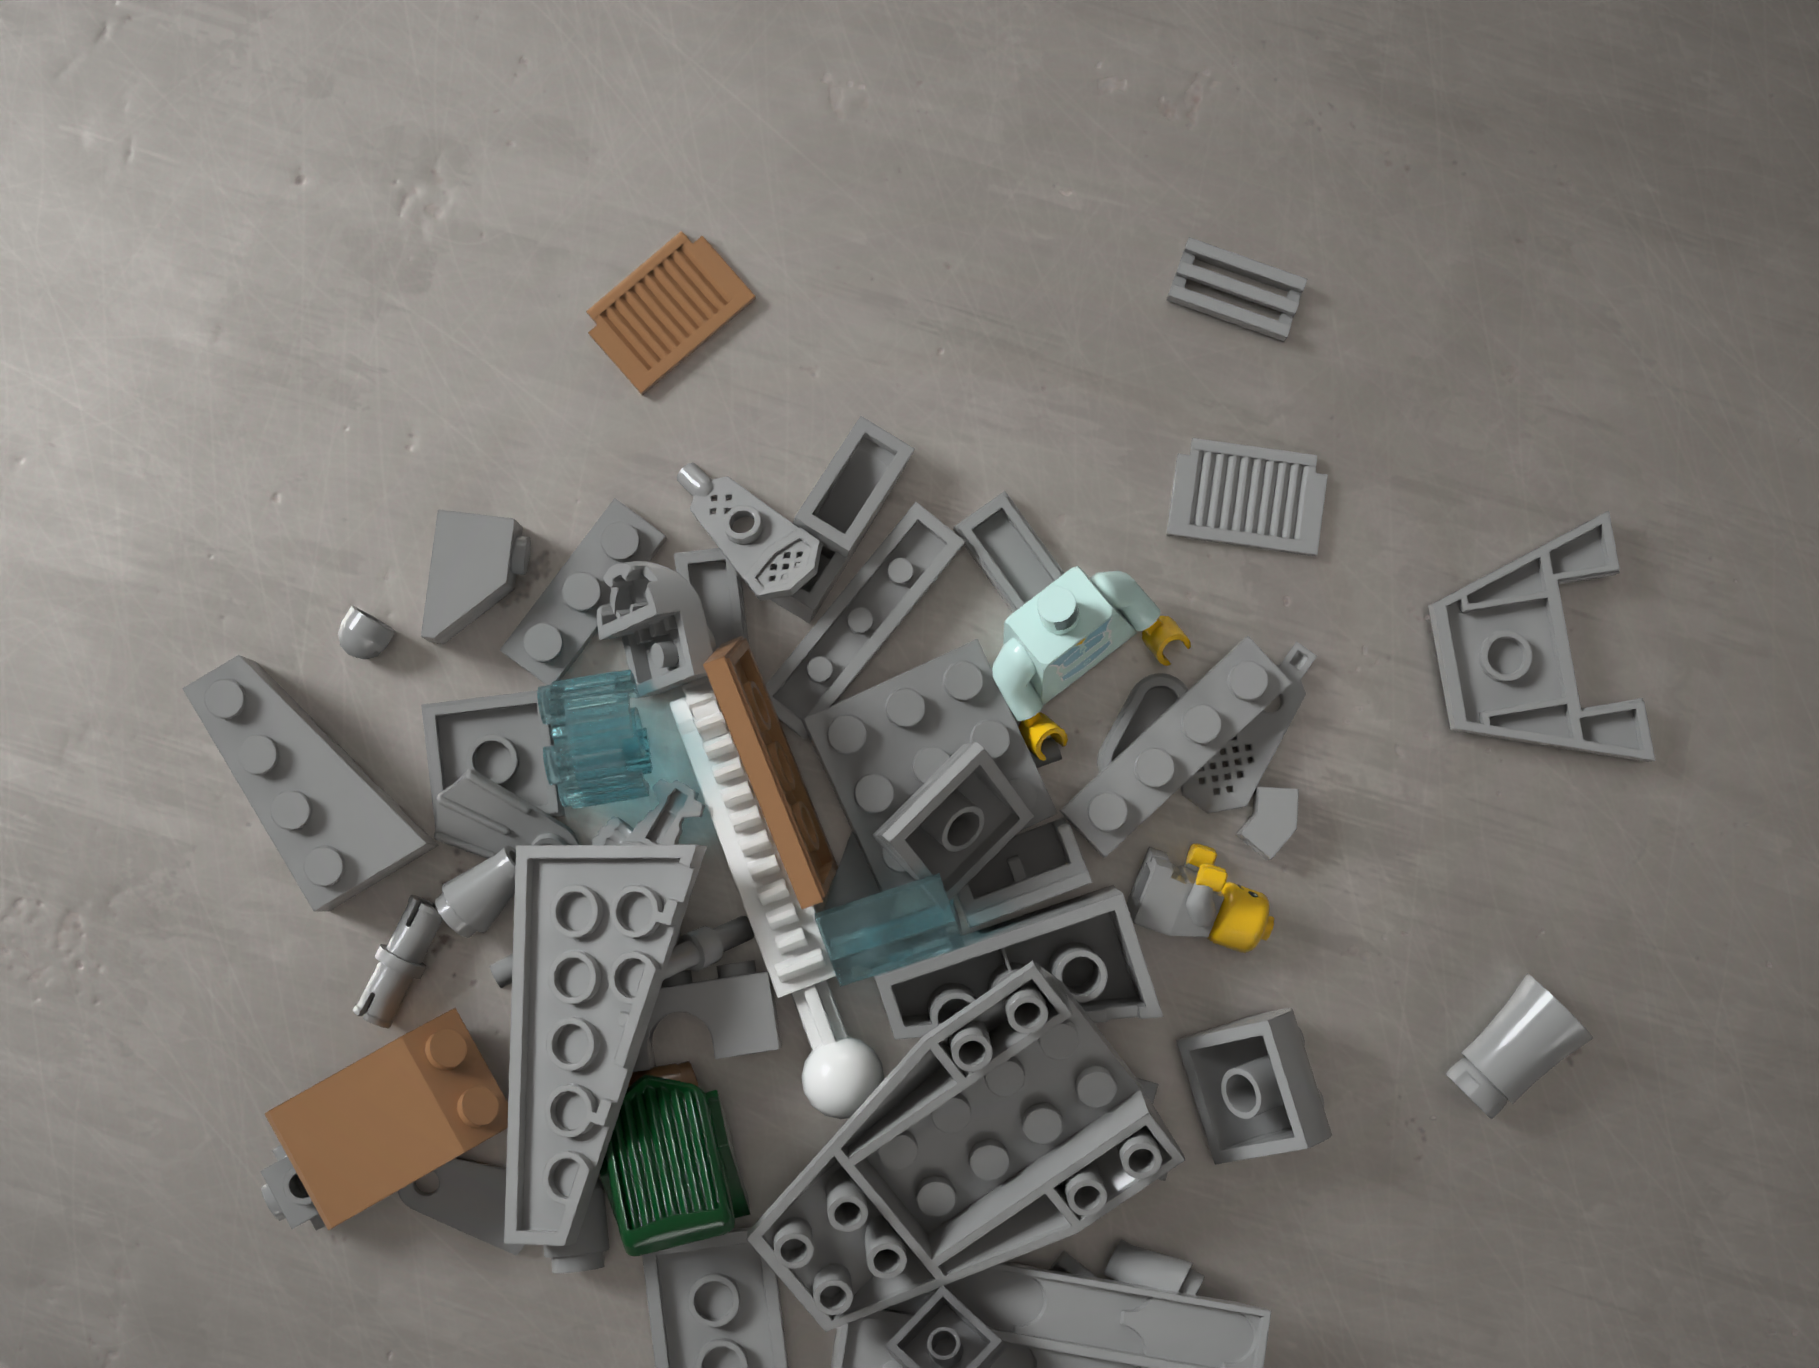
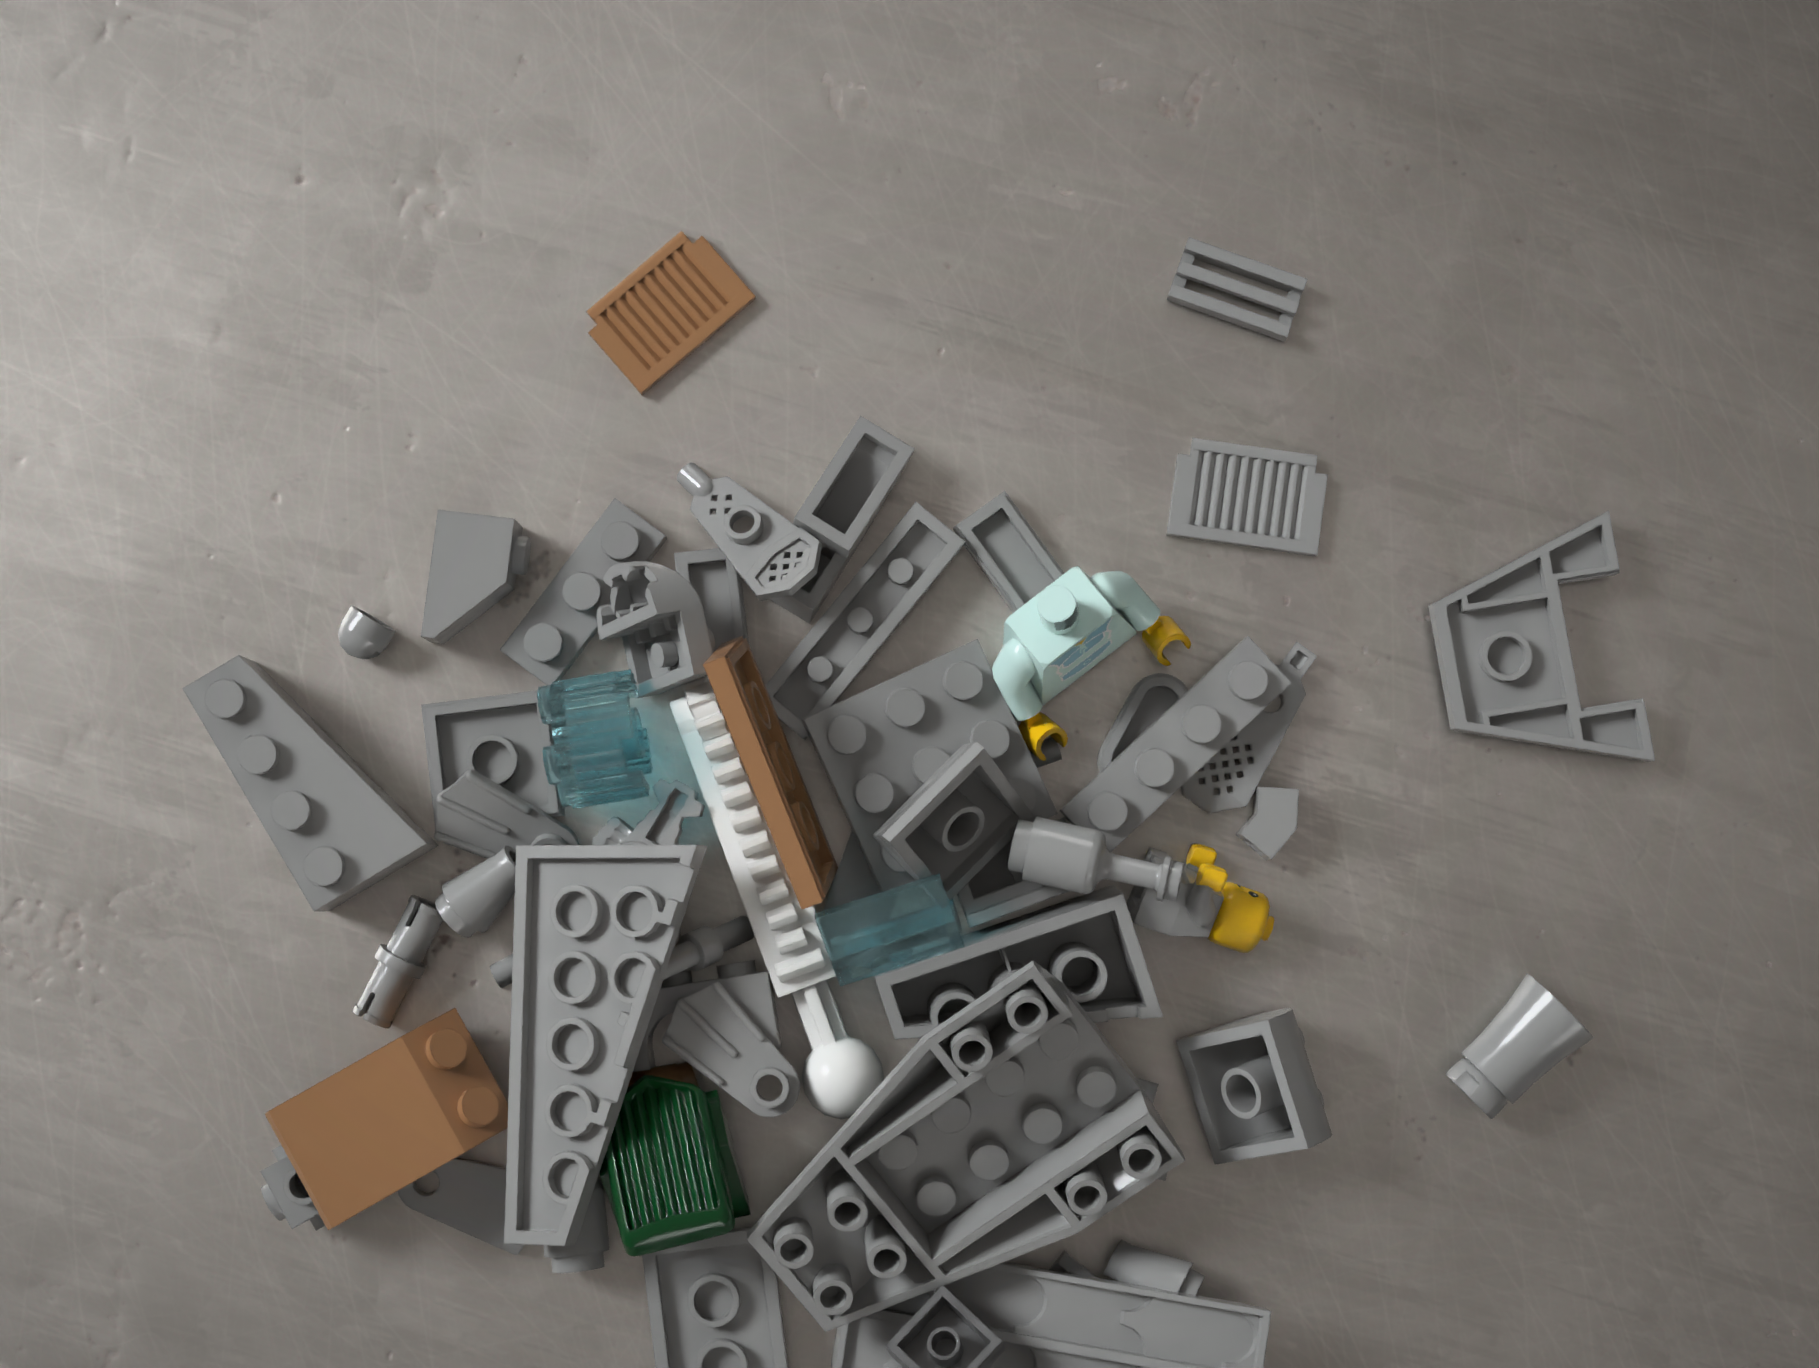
(730, 1049): none -> light grey piece
(1078, 859): none -> light grey piece

